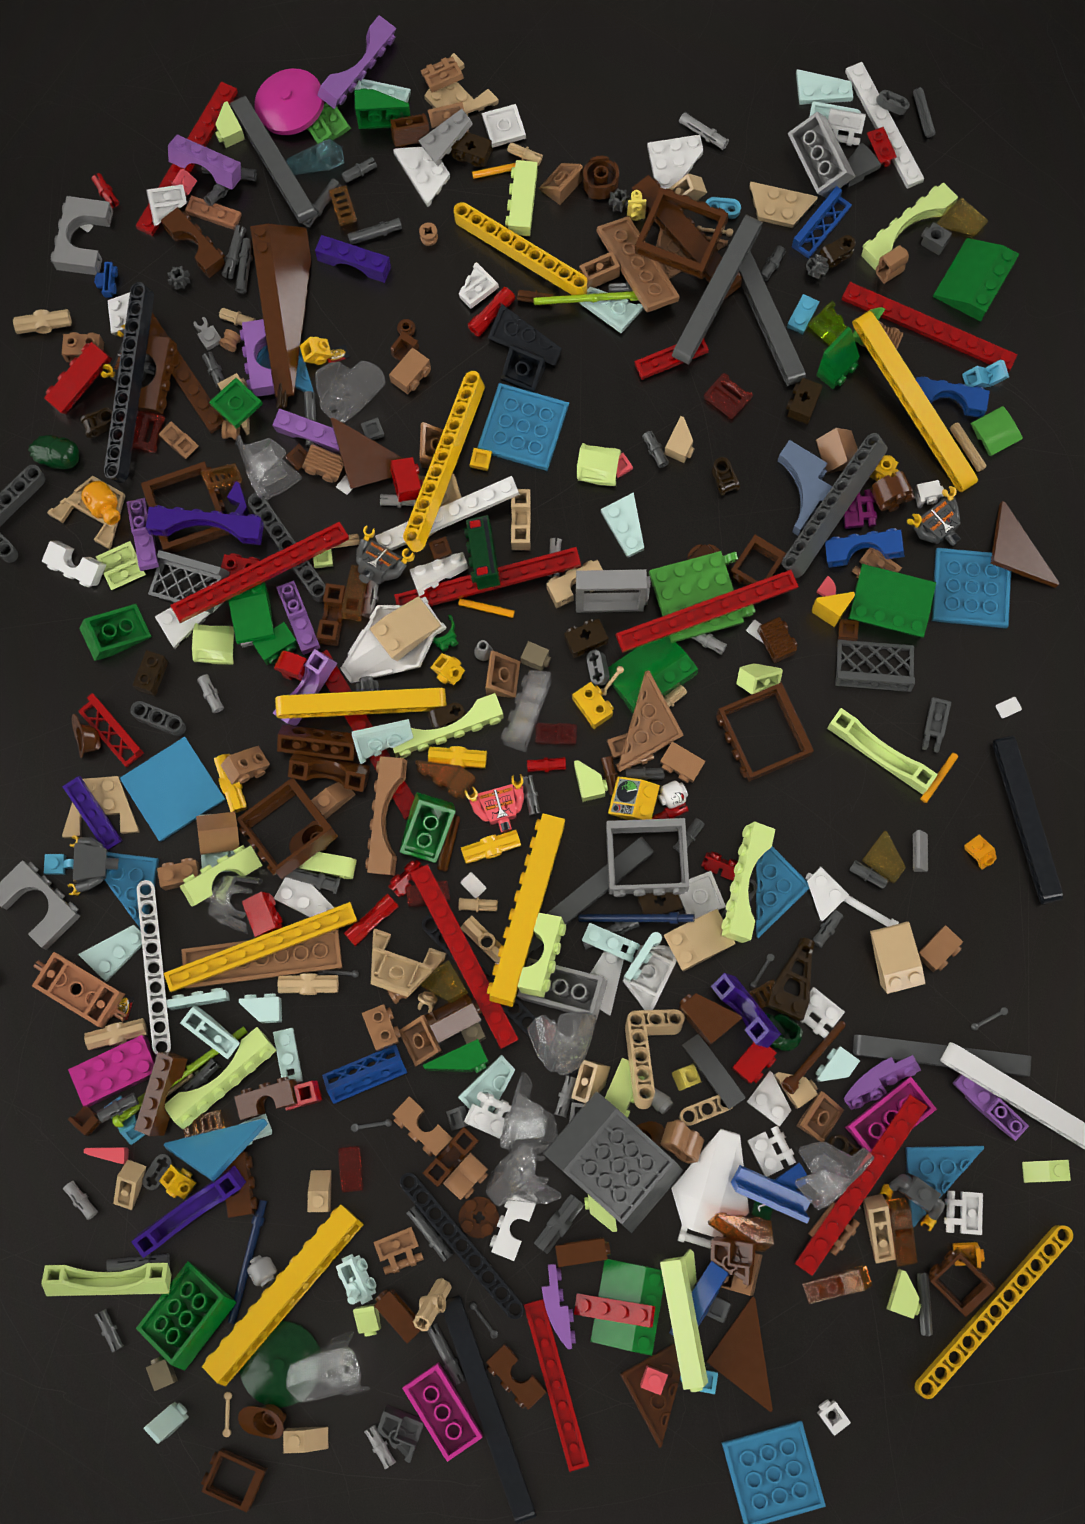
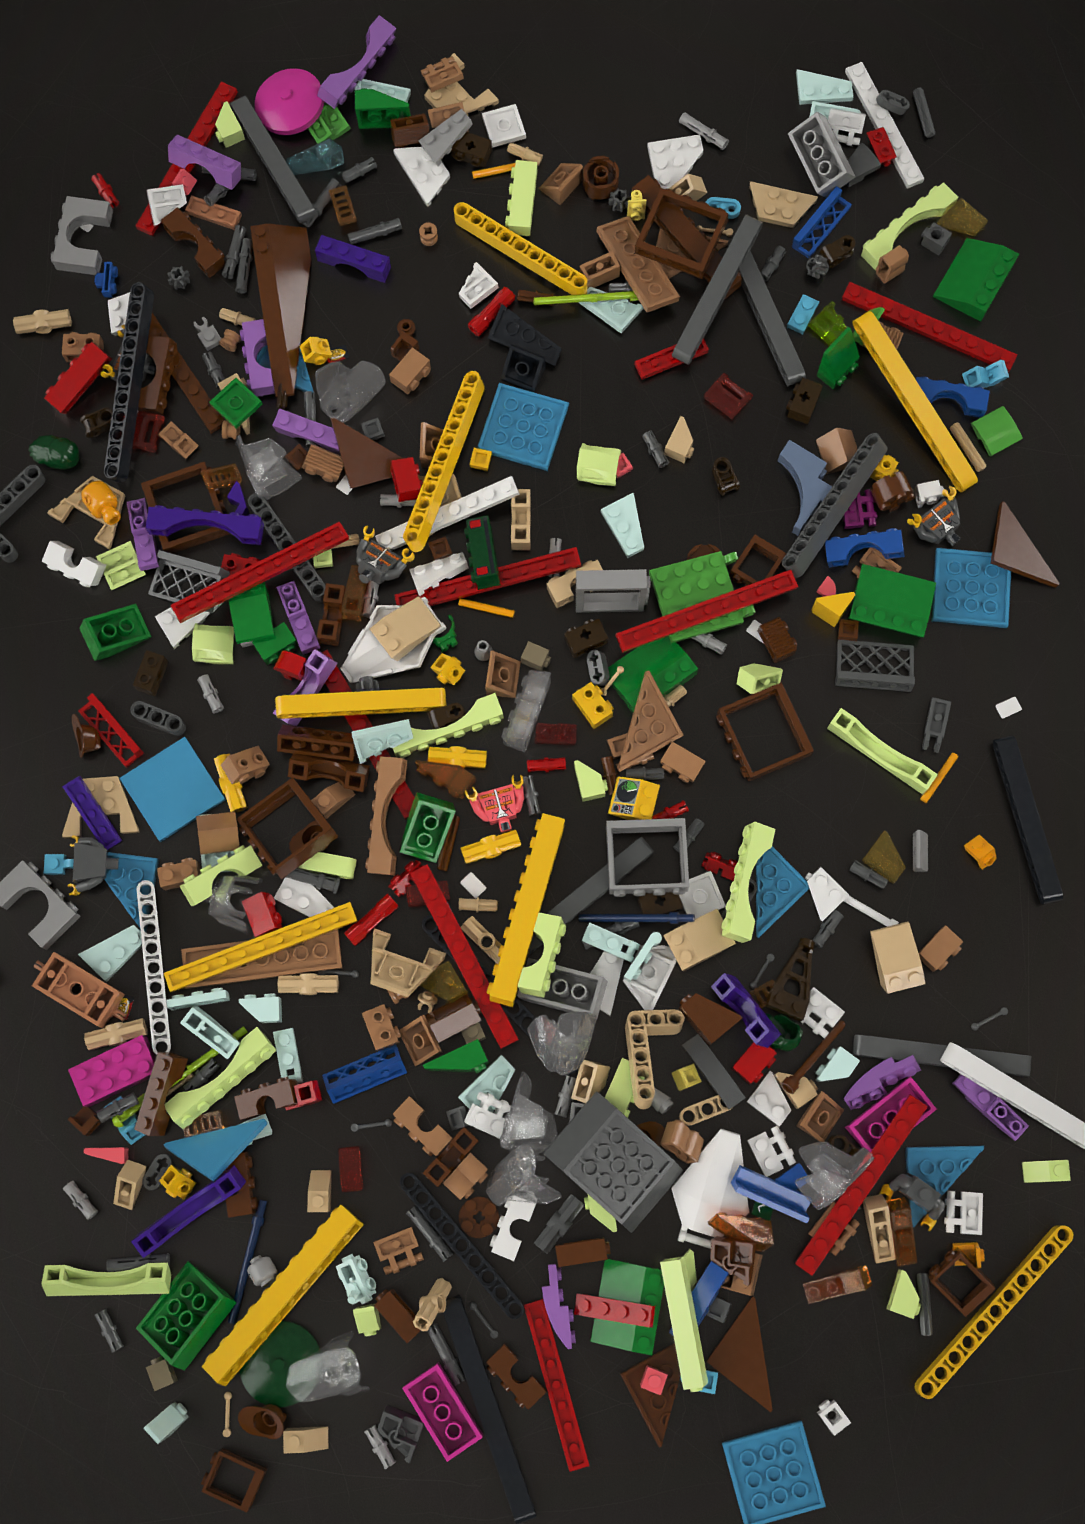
(673, 794): white head -> none

